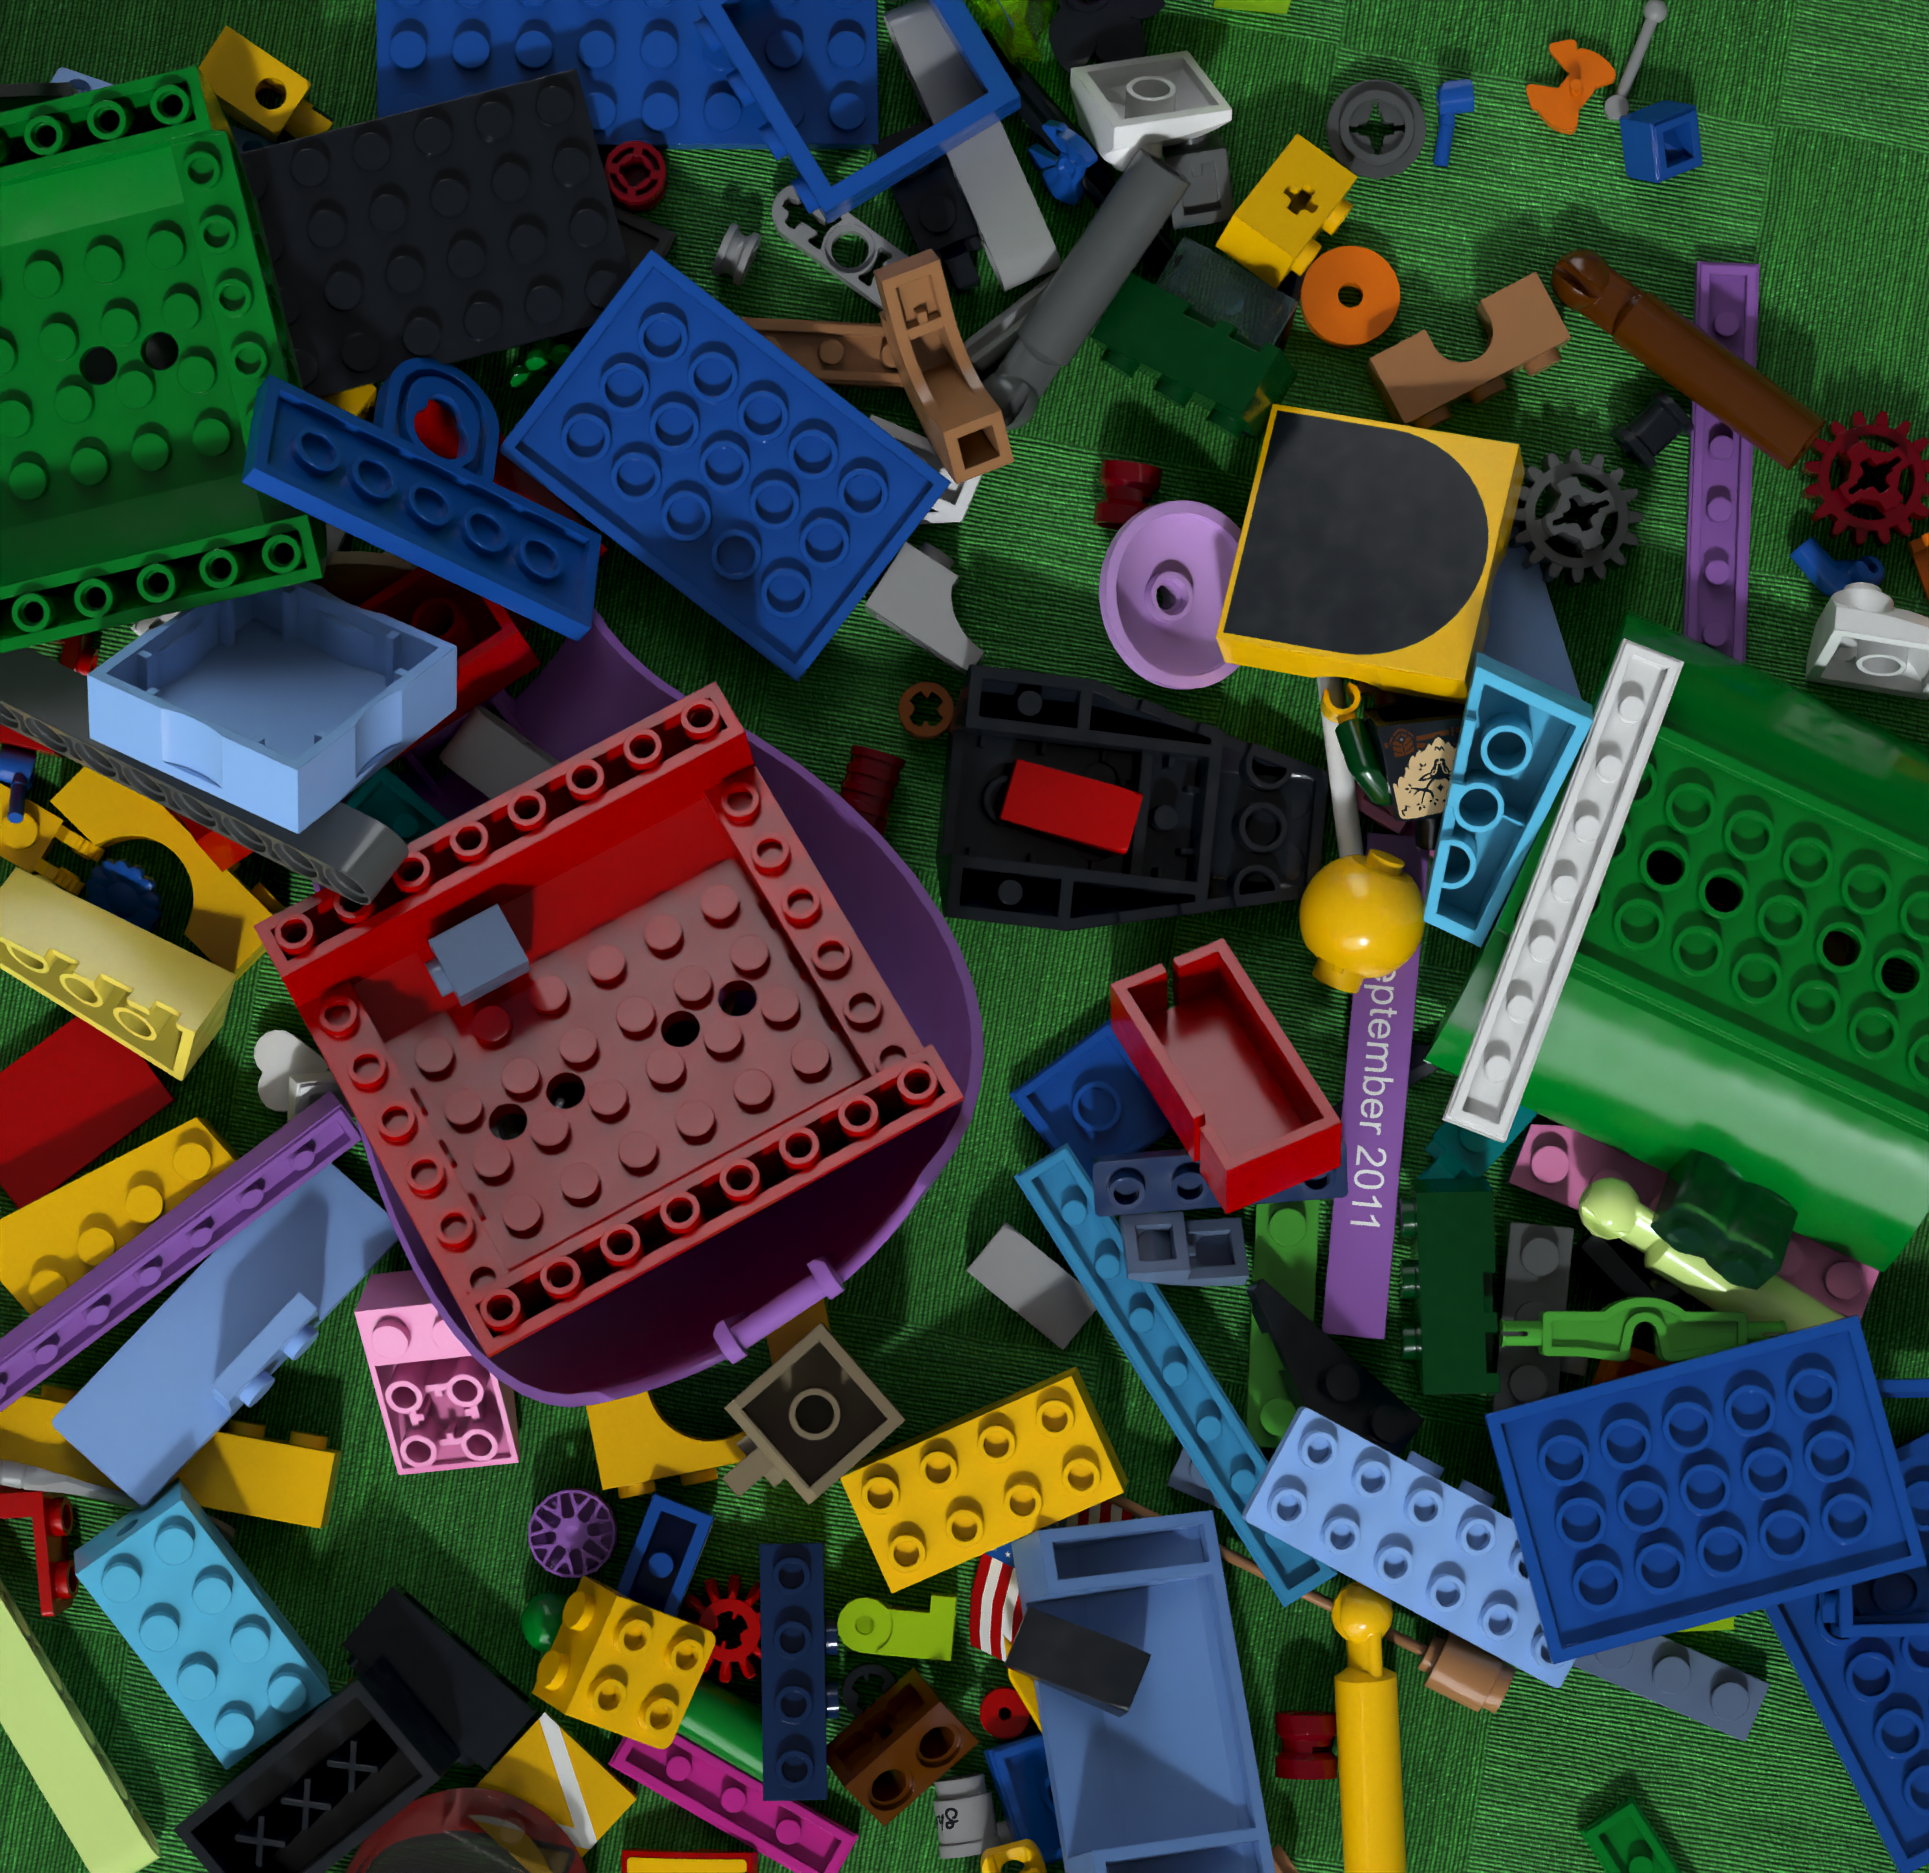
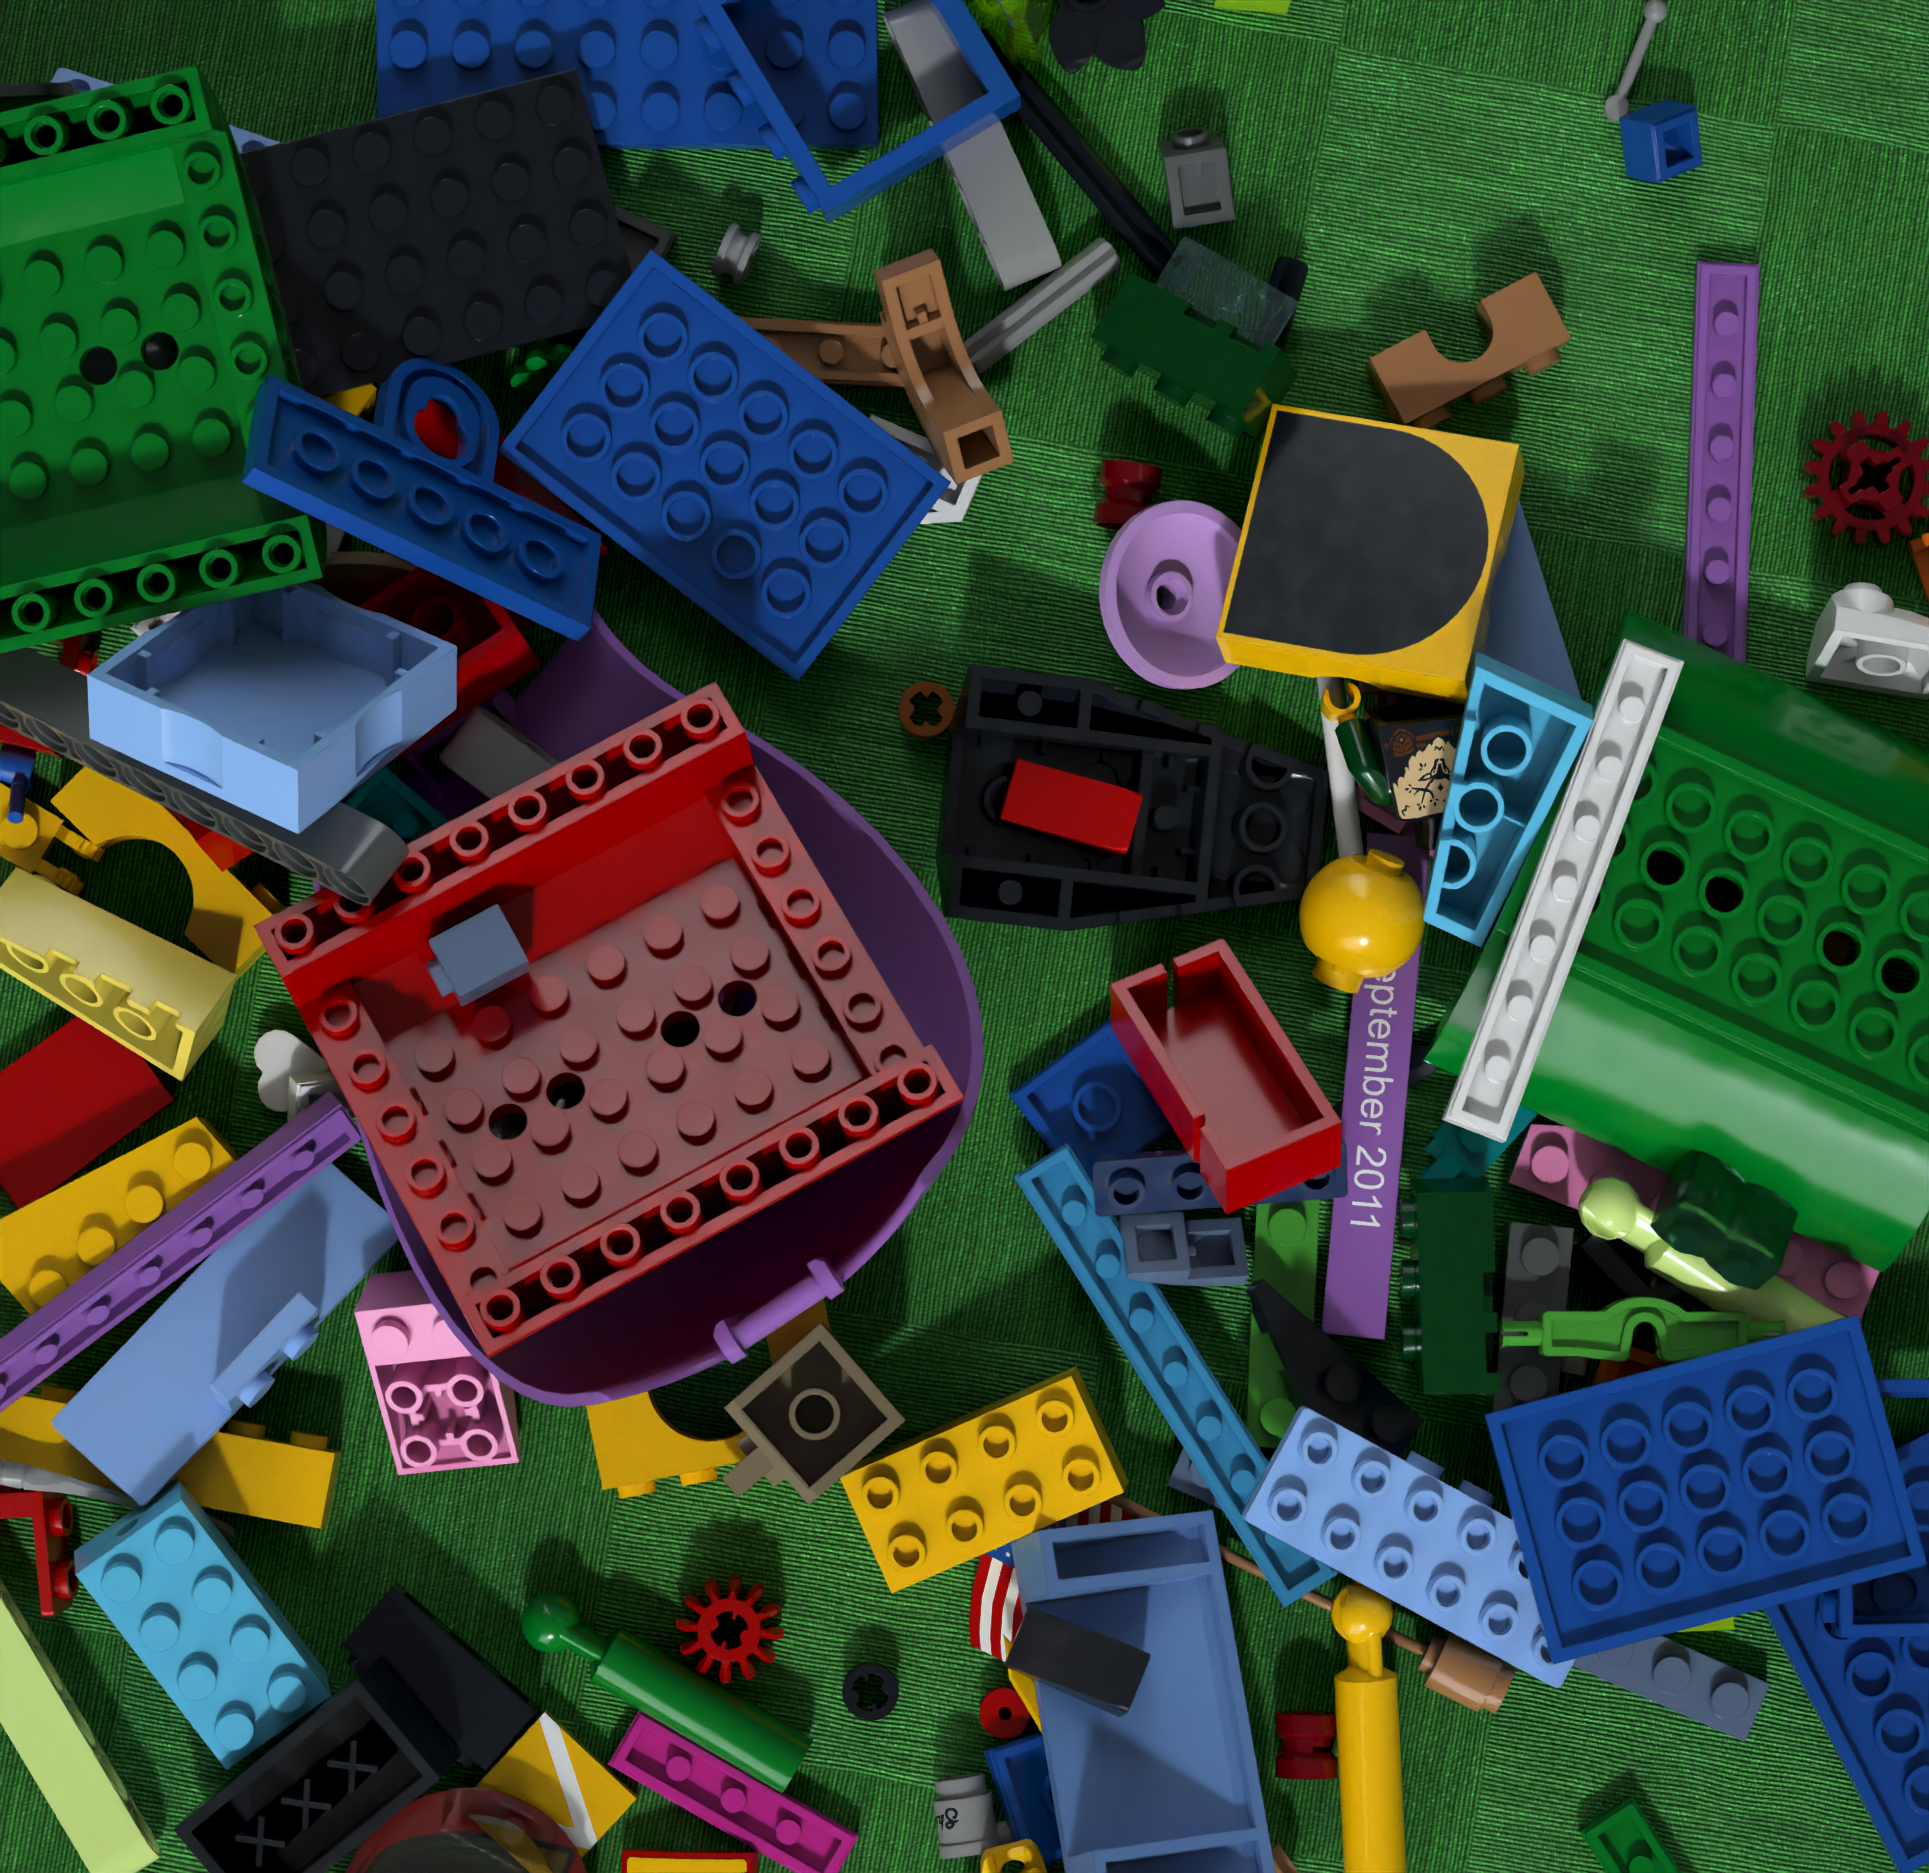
(125, 893): blue piece -> none
(242, 70): yellow torso -> none
(573, 1532): medium lavender wheel -> none
(623, 1665): yellow bracket -> none
(636, 188): dark red wheel -> none
(666, 1553): blue brick -> none
(794, 1671): dark blue bracket -> none
(804, 235): light grey beam -> none
(871, 784): dark red hinge -> none
(876, 1628): lime leg -> none
(899, 1747): reddish brown brick -> none
(918, 605): light grey arch -> none
(936, 212): black hinge -> none
(1033, 1285): light grey slope -> none
(1063, 173): blue piece -> none
(1085, 284): dark grey piece -> none
(1145, 104): white slope -> none
(1287, 211): yellow brick -> none
(1357, 269): orange piece -> none
(1396, 109): dark grey gear -> none
(1451, 99): blue hand -> none
(1579, 541): dark grey gear -> none
(1585, 72): orange piece -> none
(1652, 430): black bush -> none
(1687, 357): reddish brown piece -> none
(1833, 575): blue arm -> none

